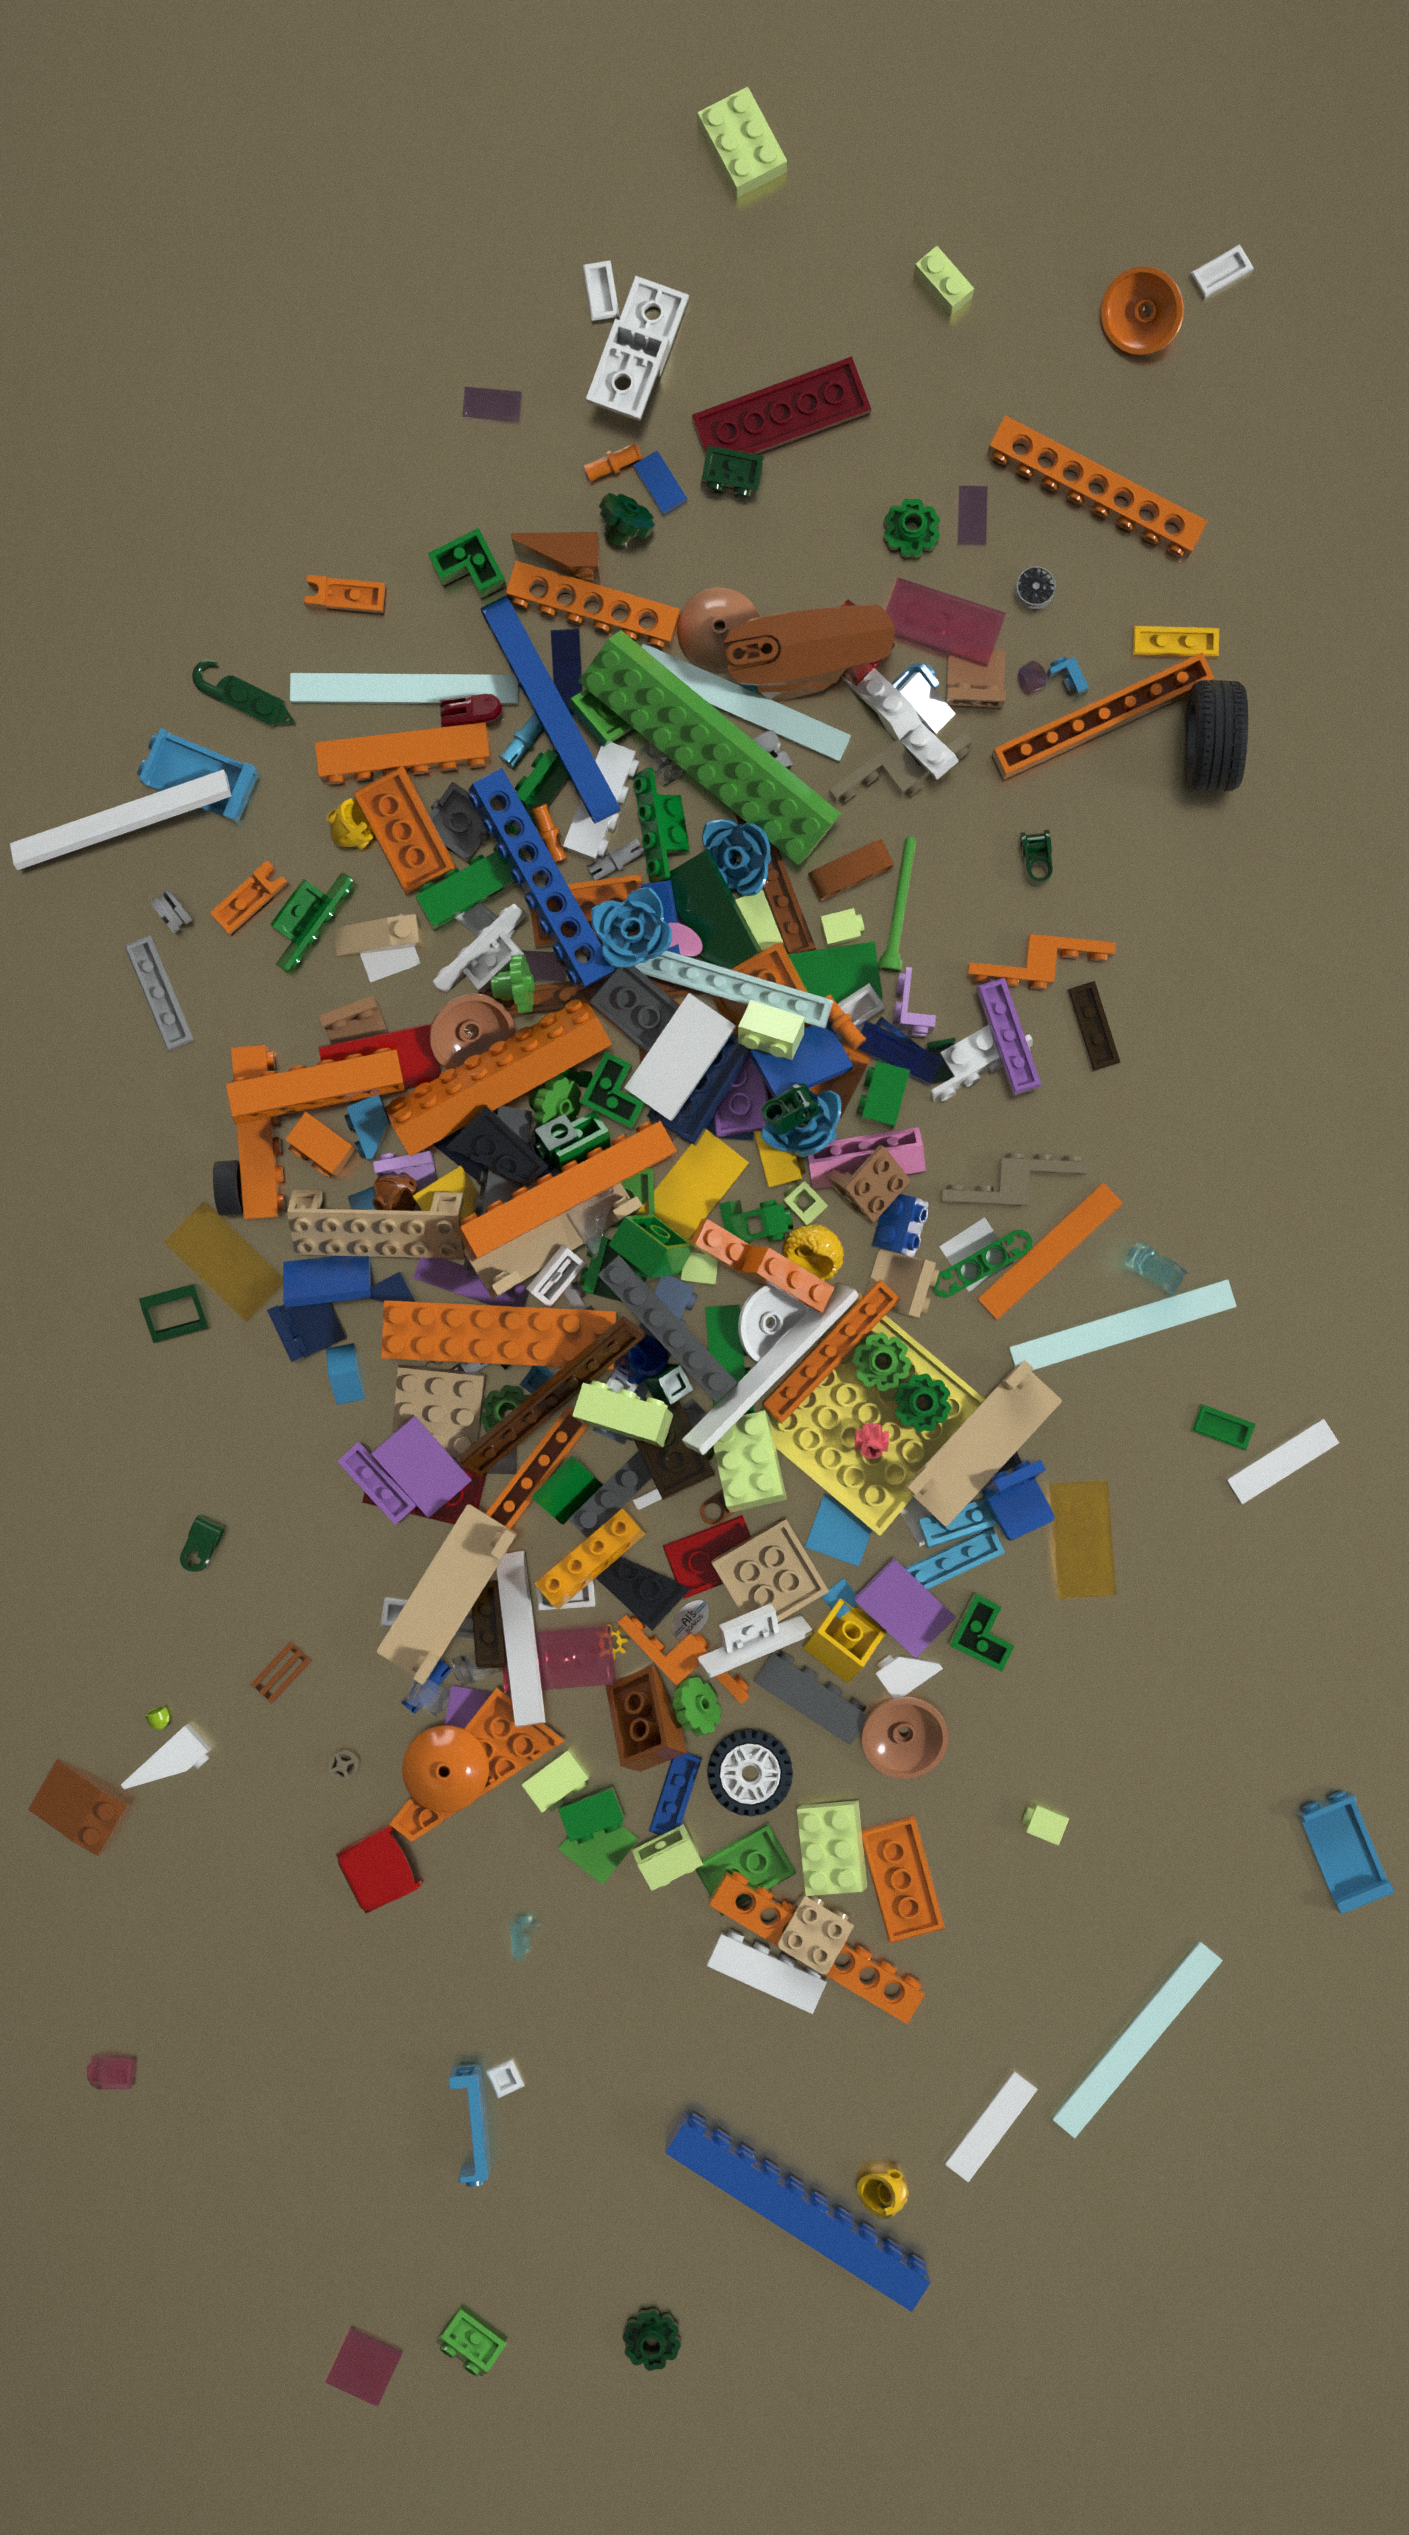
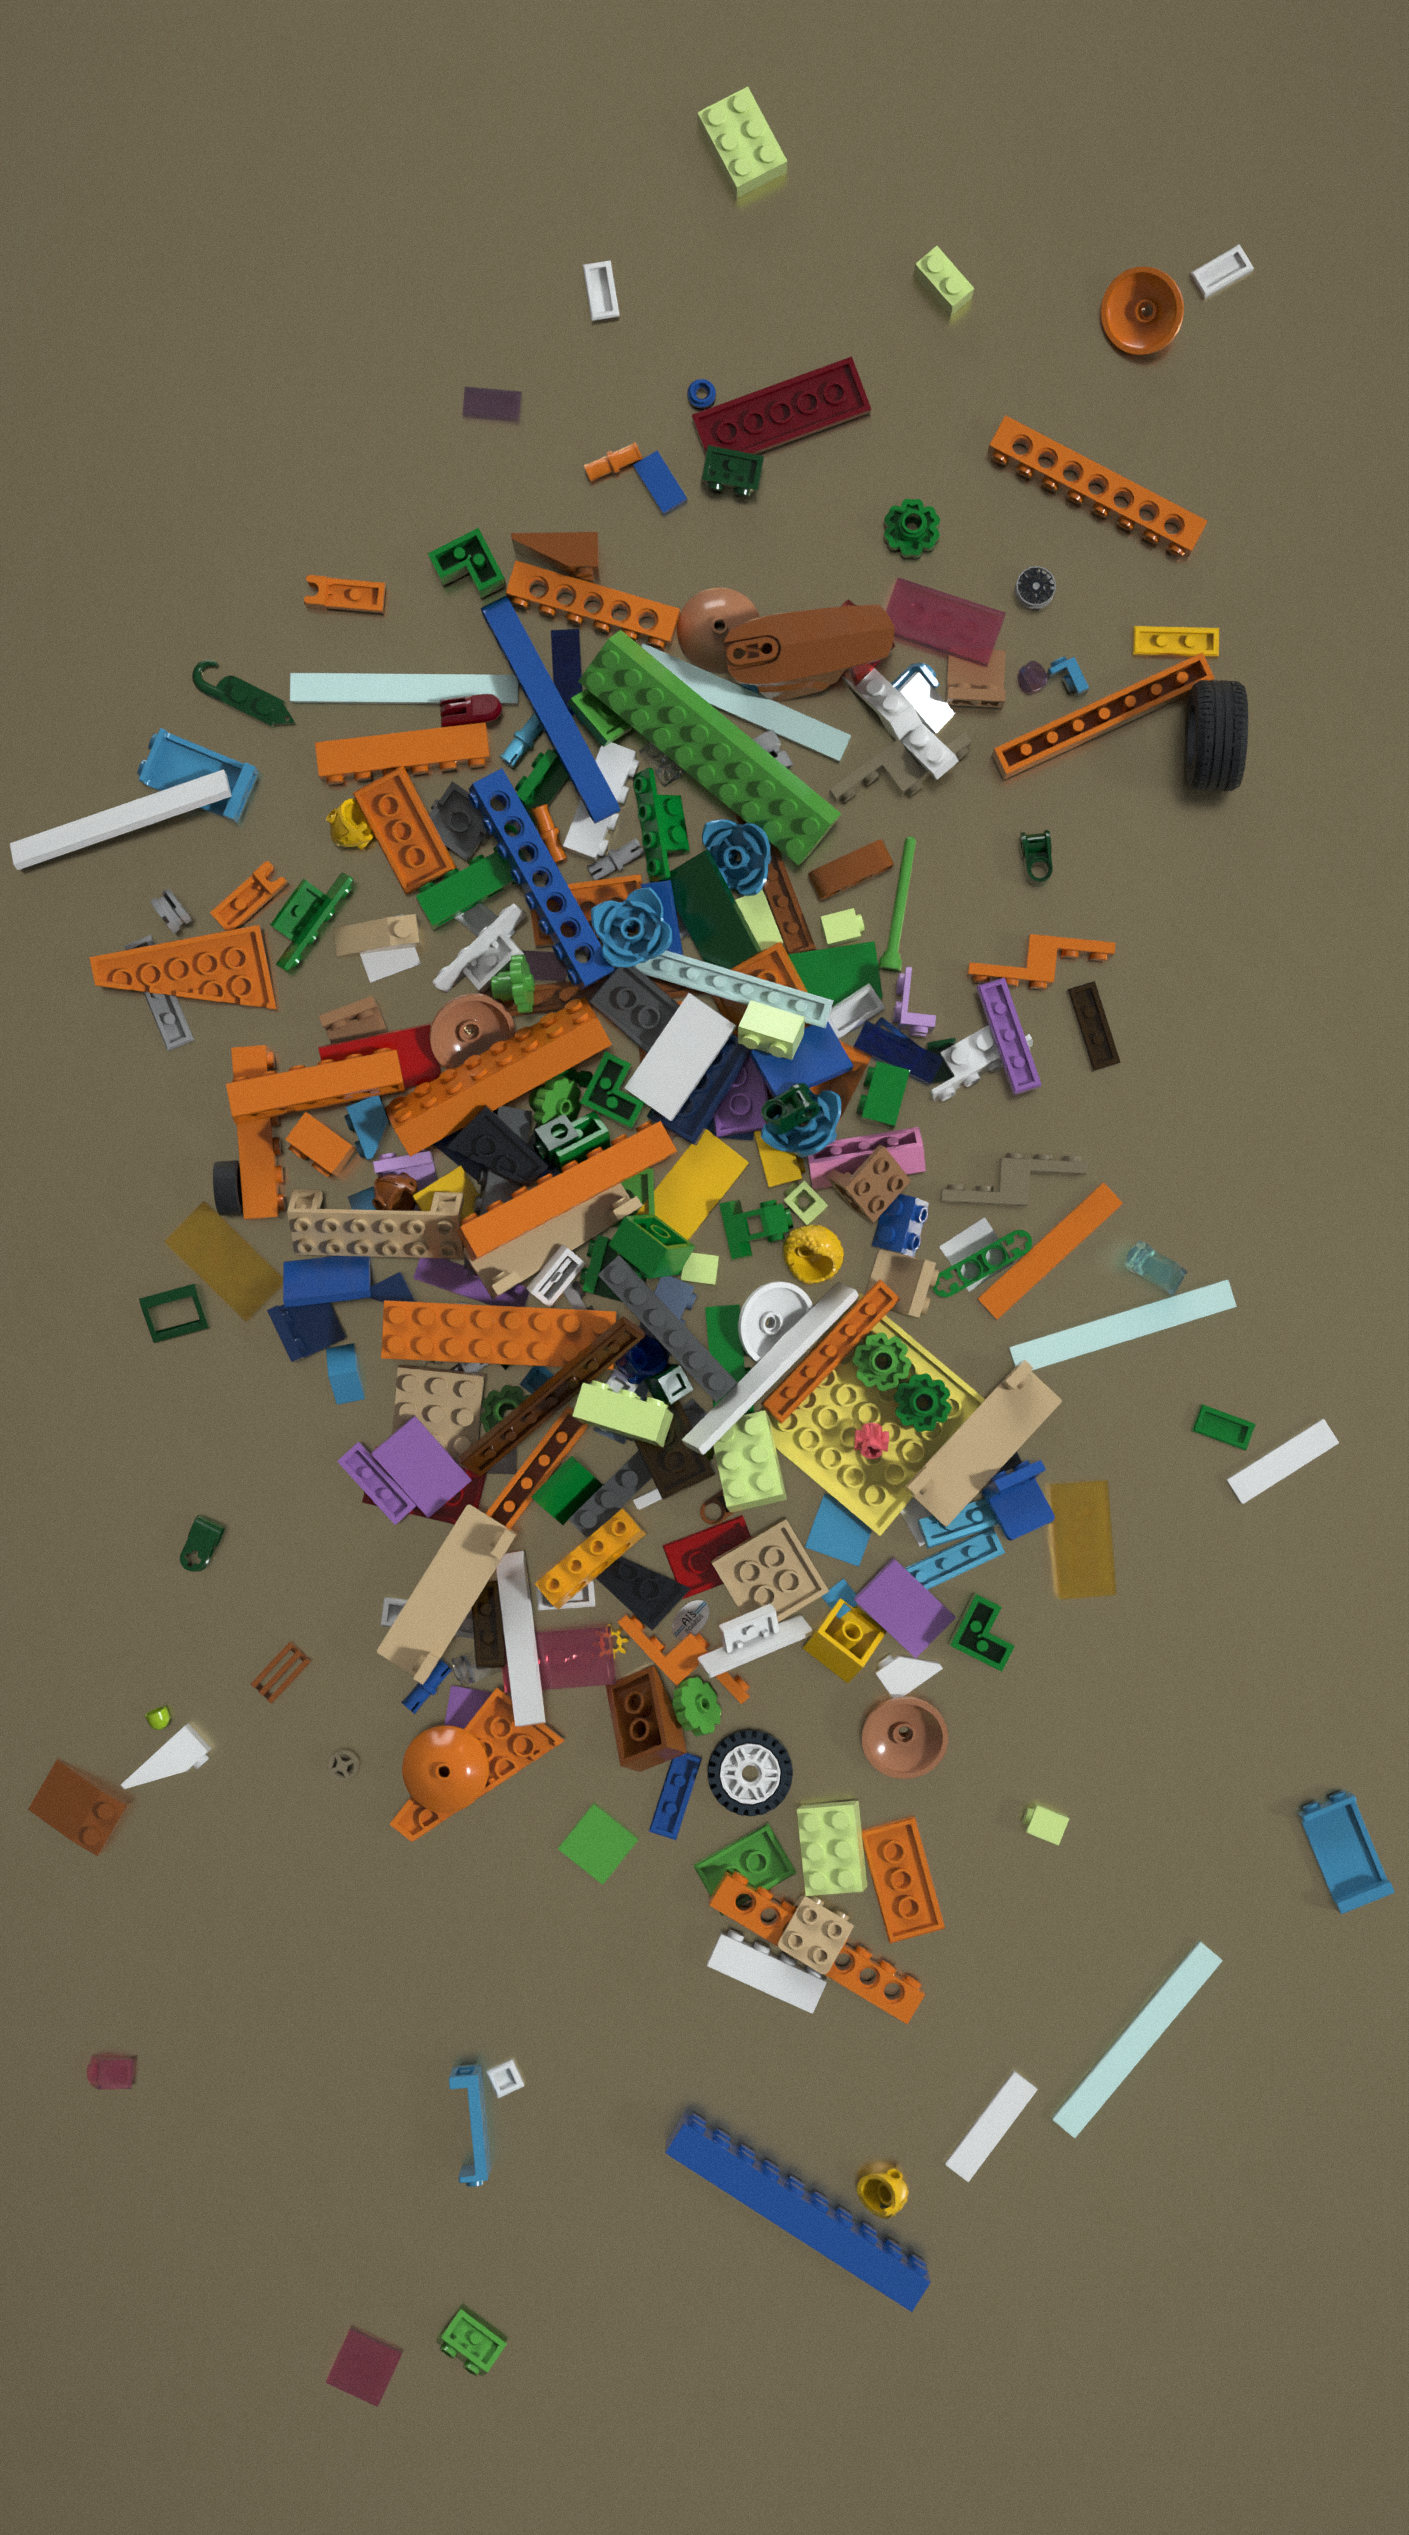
(208, 967): none -> orange wing
(377, 1870): red piece -> none
(428, 1697): clear bracket -> none
(519, 1941): clear light blue bracket -> none
(555, 1781): yellowish green brick -> none
(591, 1218): clear tile -> none
(592, 1815): green brick -> none
(624, 518): dark green plant -> none
(637, 348): white bracket -> none
(651, 2325): dark green plant -> none
(667, 1857): yellowish green brick -> none
(688, 940): bright pink sticker -> none
(697, 385): none -> blue plate
(762, 1265): orange bracket -> none
(811, 1697): dark grey brick -> none
(842, 1023): orange pin -> none
(972, 515): clear purple tile -> none

